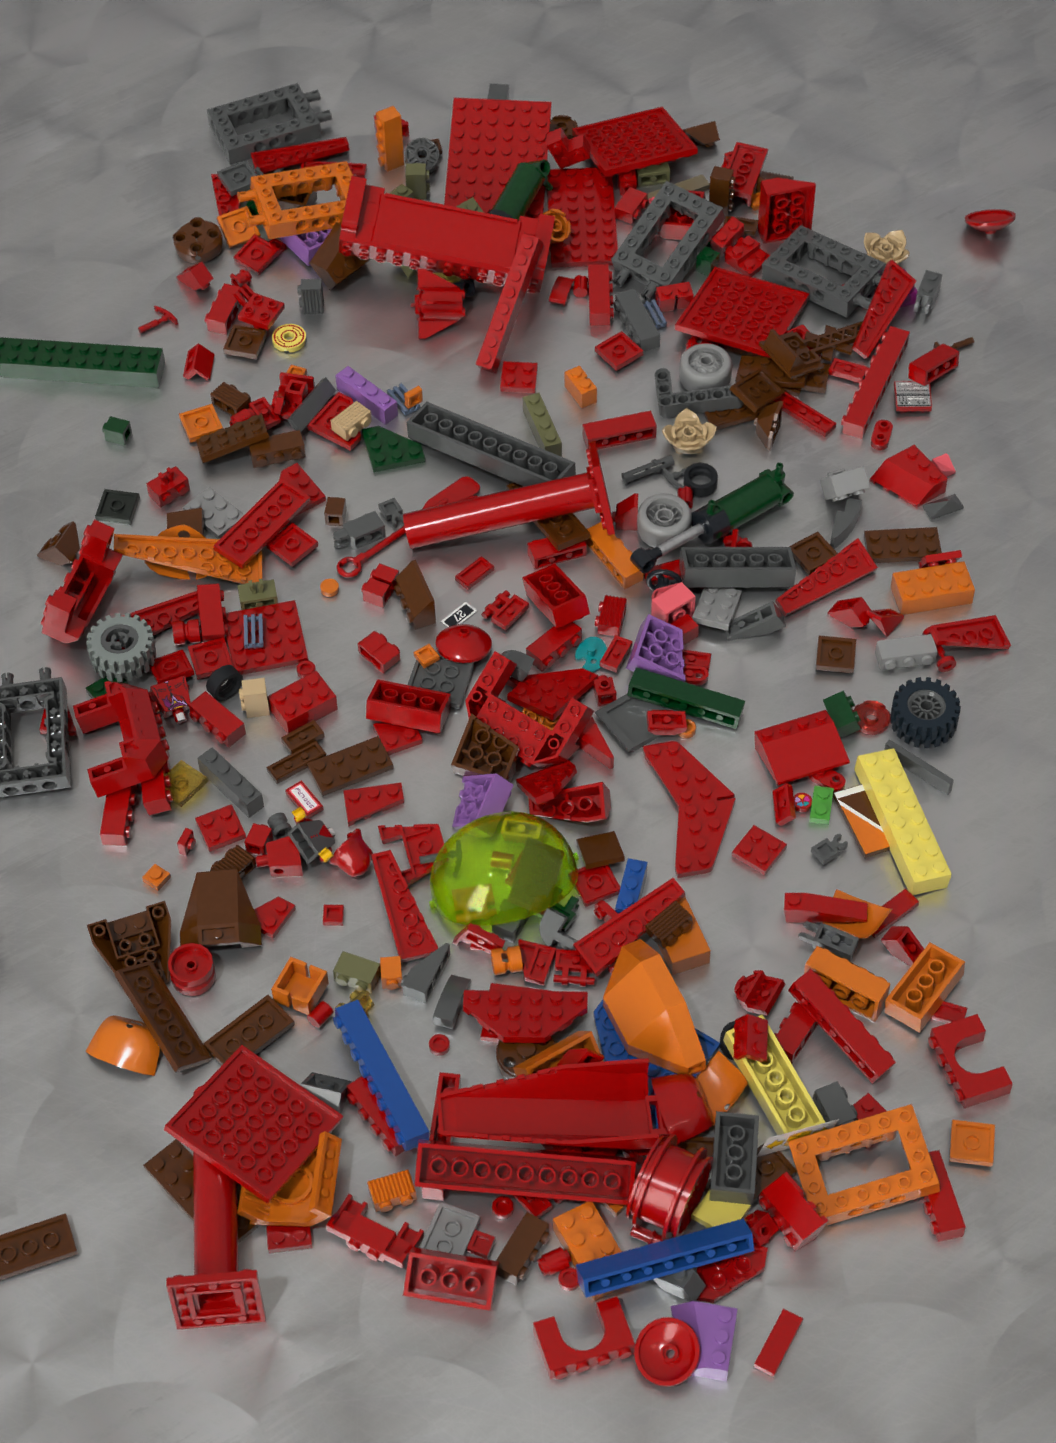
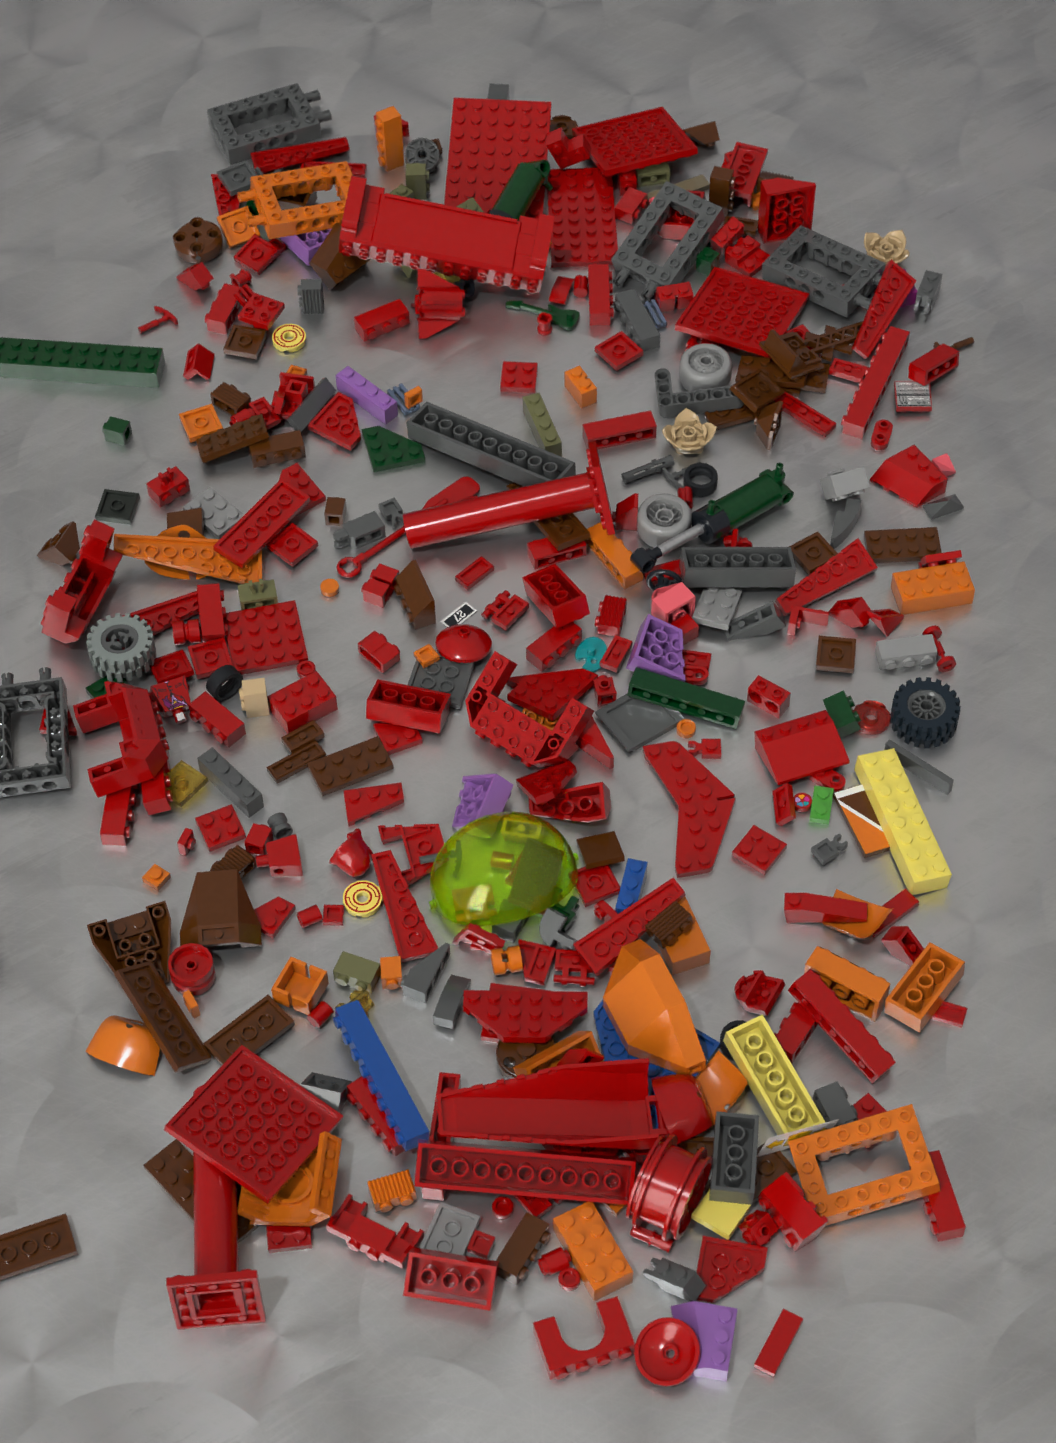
(191, 1004): none -> orange tile
(253, 619): sand blue tile -> none
(304, 798): tile -> none
(309, 916): none -> red piece
(312, 837): dark grey torso -> none
(351, 420): tan brick -> none
(359, 889): none -> light yellow tile
(382, 320): none -> red brick
(439, 1045): red tile -> none
(484, 752): reddish brown wedge -> none
(509, 303): red brick -> none
(523, 663): dark grey brick -> none
(544, 327): none -> red bush
(561, 226): orange cylinder -> none
(564, 318): none -> dark green piece
(664, 1258): blue brick -> none
(666, 722): red slope -> none
(708, 748): none -> red plate
(750, 1038): red bracket -> none
(768, 696): none -> red brick
(807, 615): none -> red bracket
(831, 939): dark grey hinge -> none
(968, 1087): red arch -> none
(972, 1143): orange plate -> none
(976, 632): red wing -> none
(990, 220): red dish -> none

